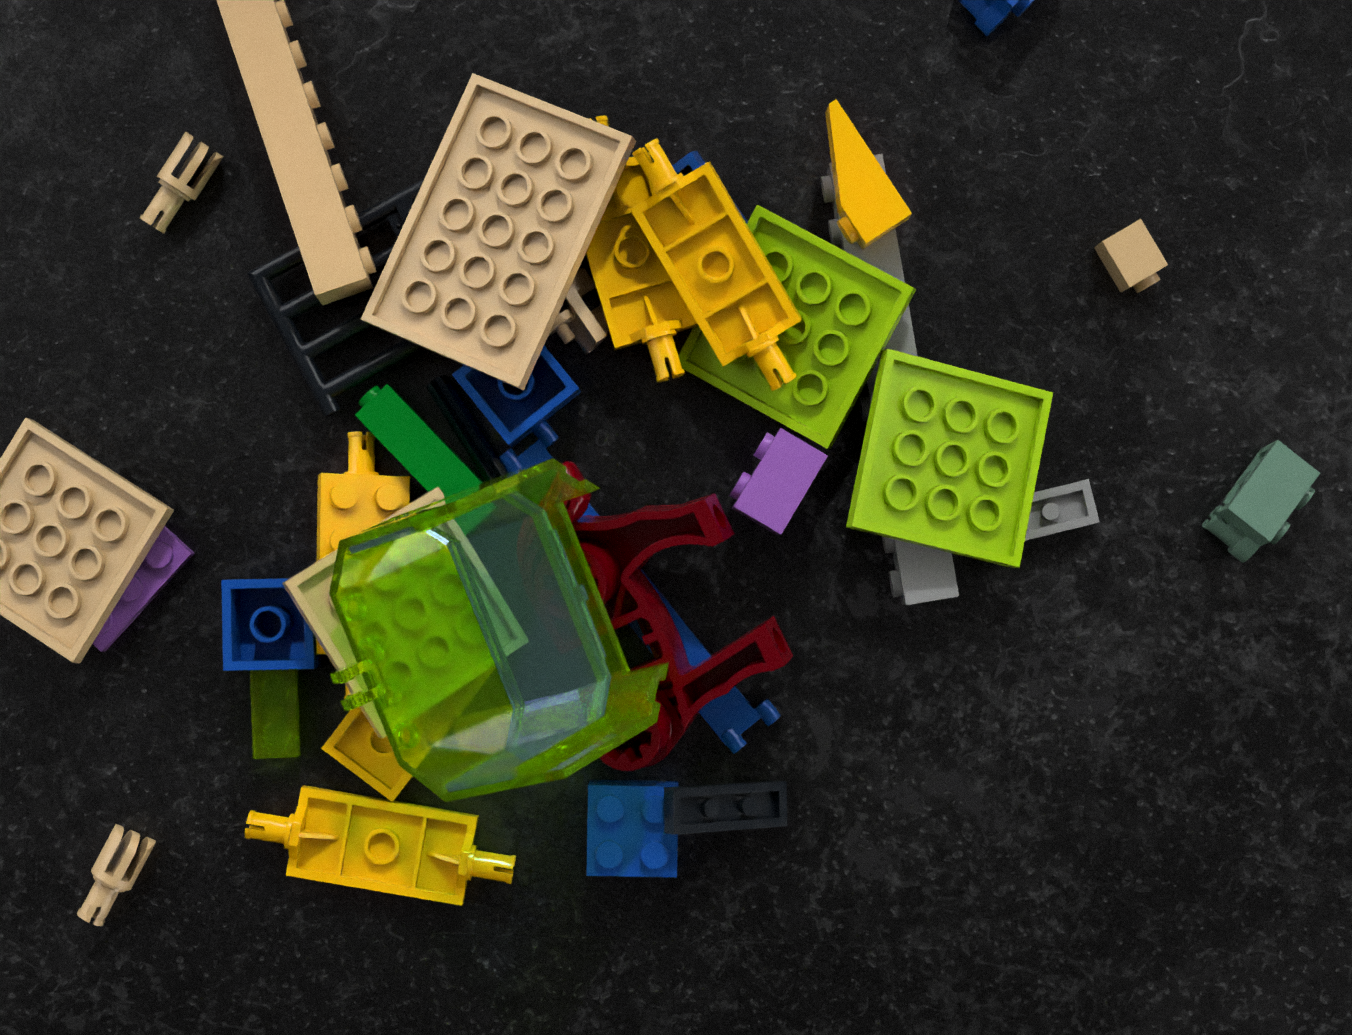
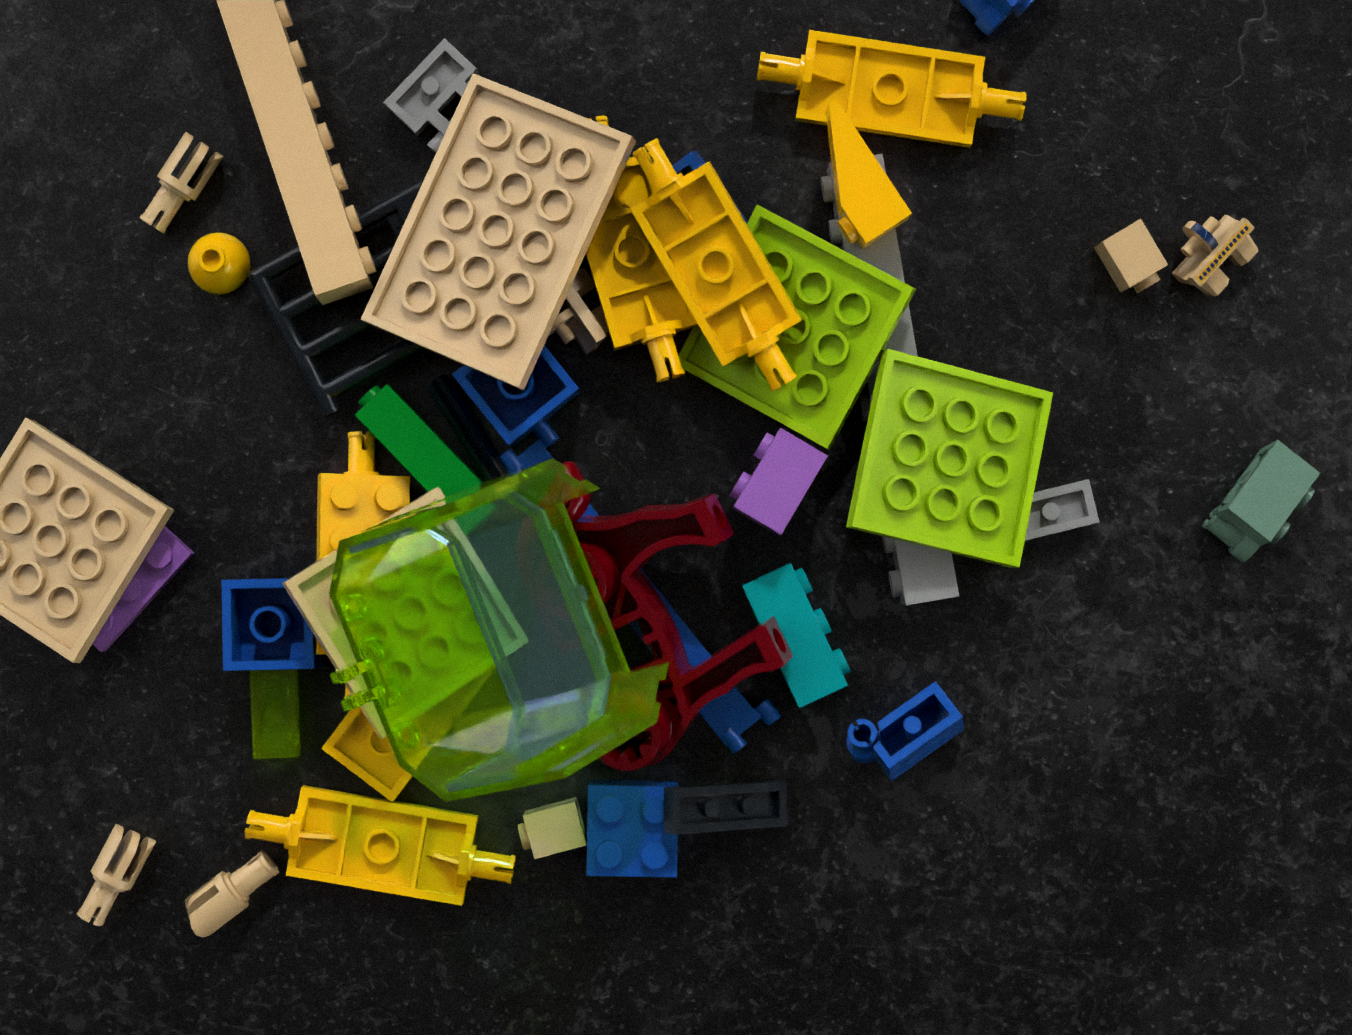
(218, 263): none -> yellow brick
(227, 894): none -> tan arm
(430, 90): none -> light grey plate
(553, 828): none -> tan brick
(814, 667): none -> teal brick
(892, 87): none -> yellow plate
(906, 733): none -> blue hinge
(1210, 247): none -> tan hips

